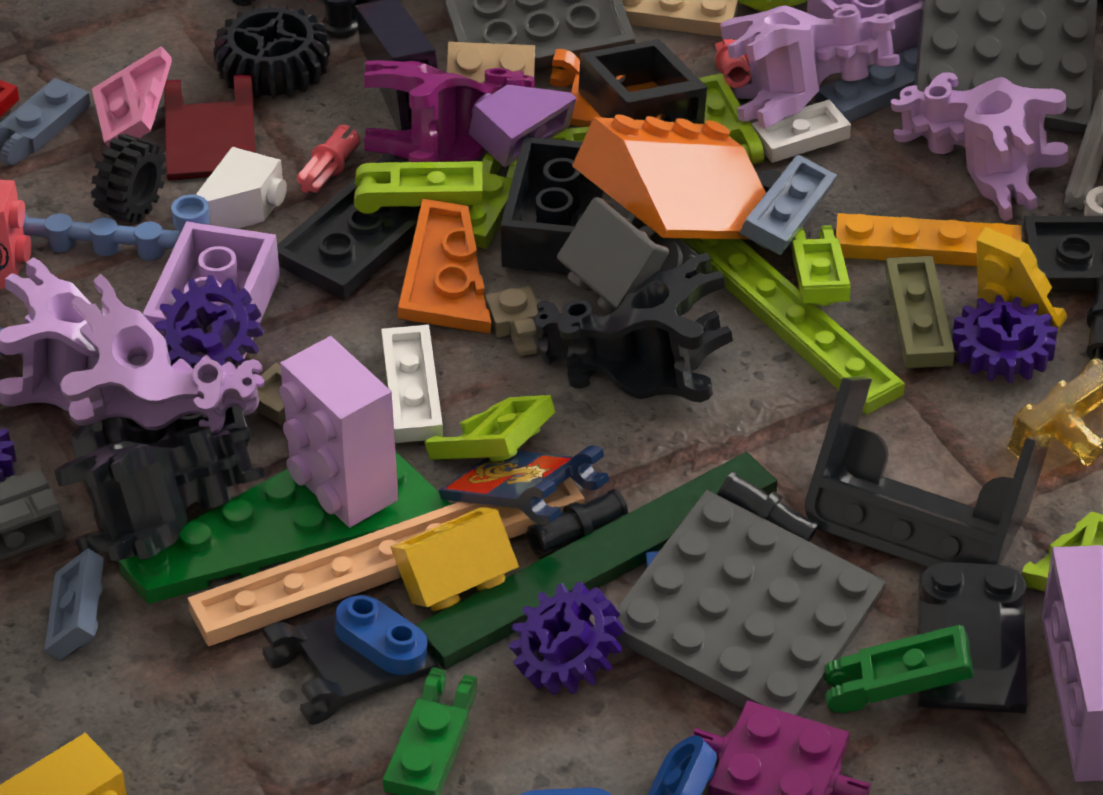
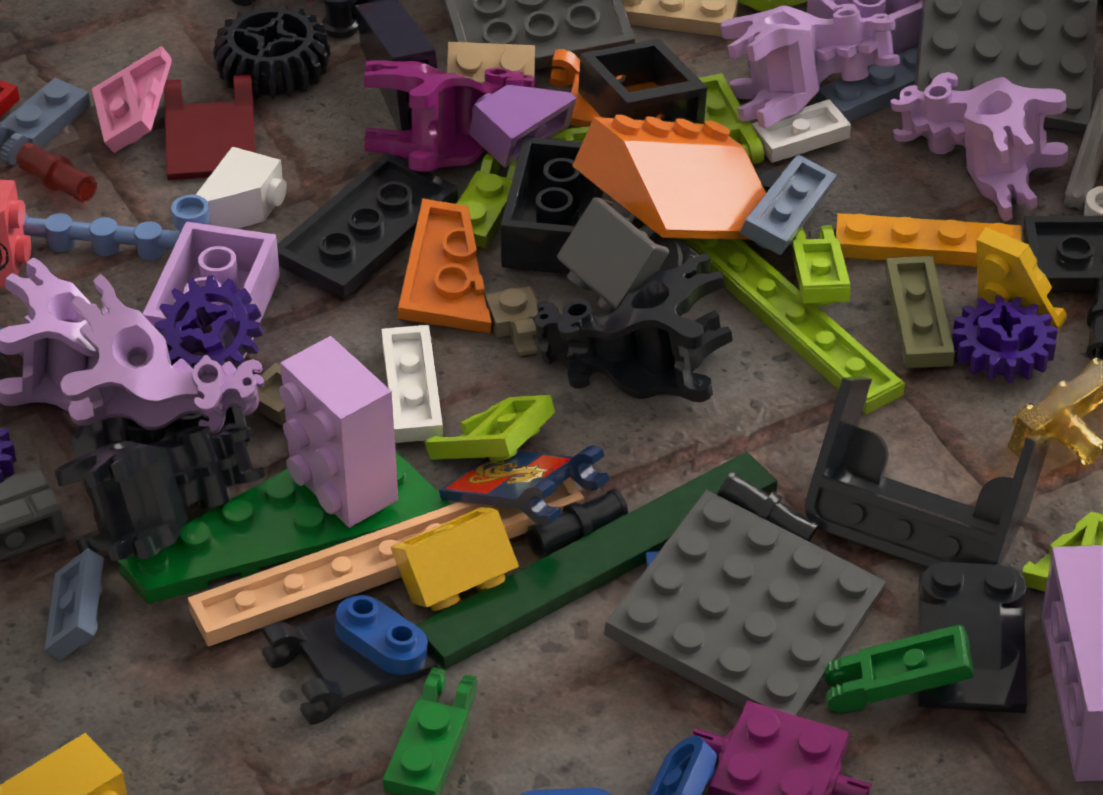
(56, 172): none -> clear red pin
(128, 178): black tyre -> none
(328, 159): coral axle -> none
(412, 181): lime plate -> none
(567, 638): dark purple gear -> none
(735, 70): coral axle -> none

